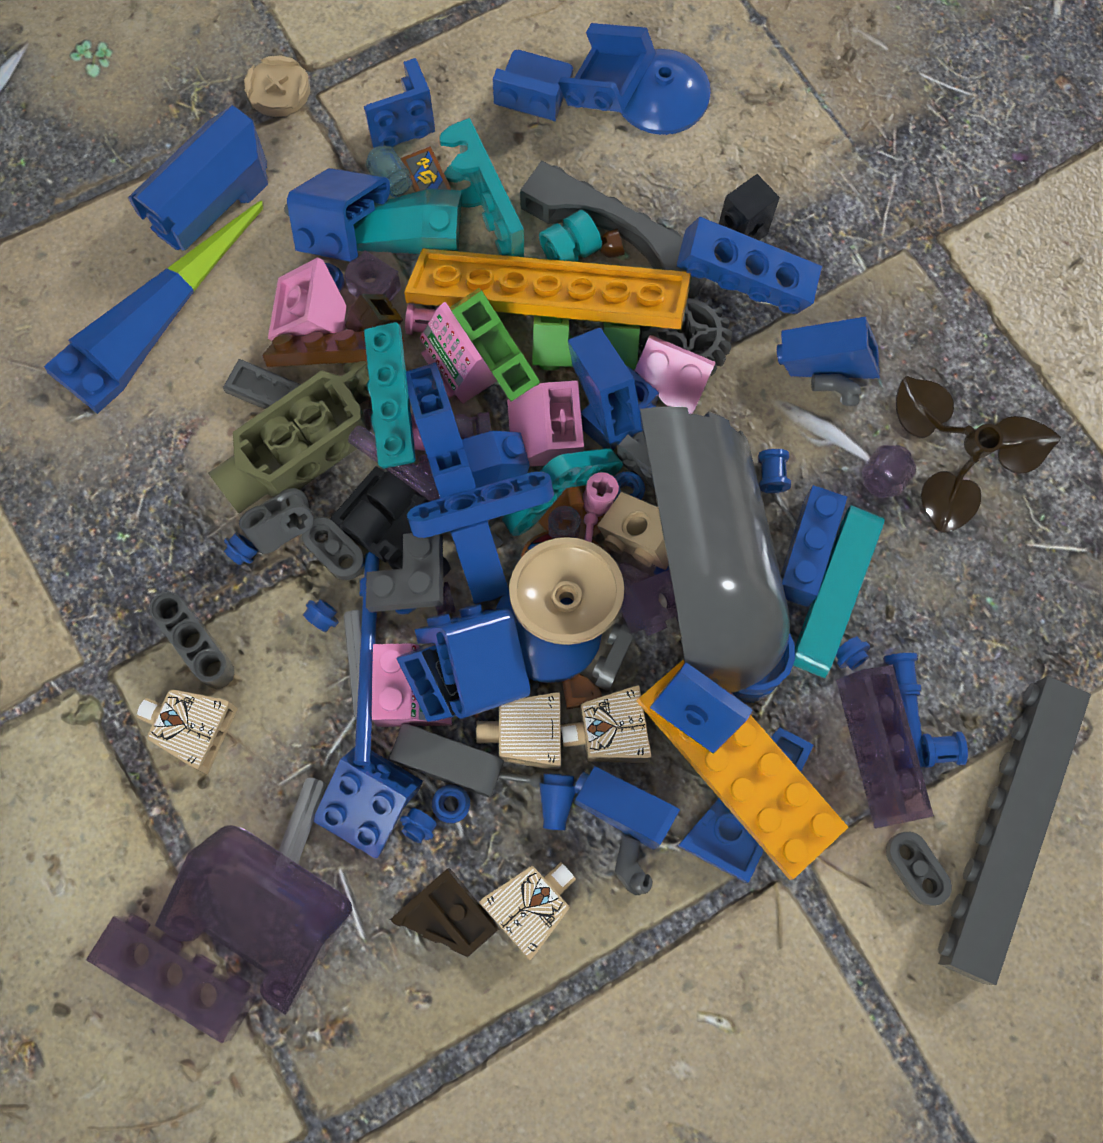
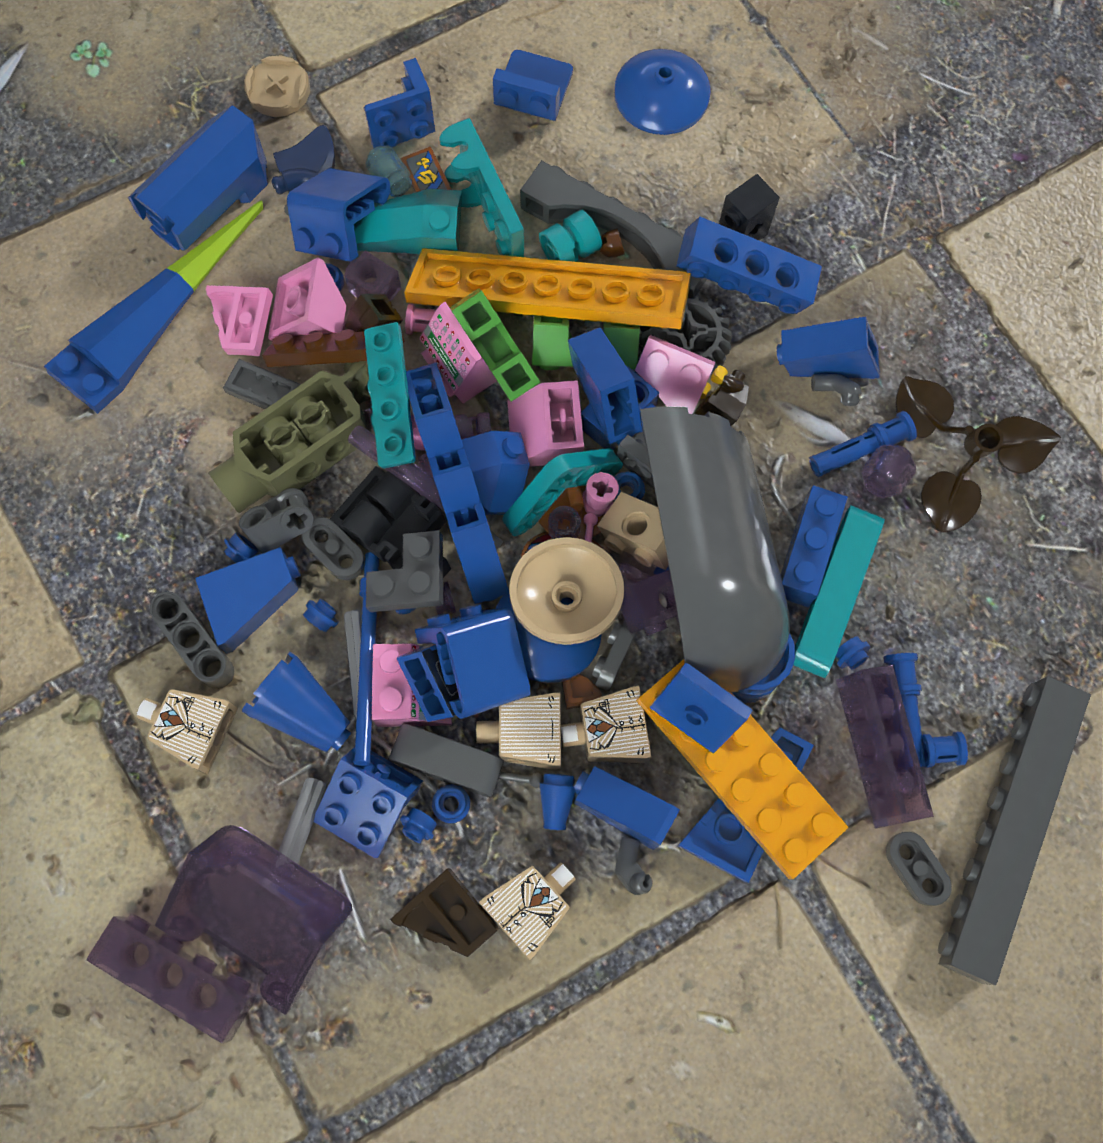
(241, 317): none -> bright pink wing
(246, 595): none -> blue slope
(299, 706): none -> blue cone
(304, 160): none -> dark blue arm
(480, 504): blue beam -> none
(611, 68): blue panel -> none
(727, 398): none -> dark brown piece
(774, 471): blue bush -> none
(888, 433): none -> blue pin

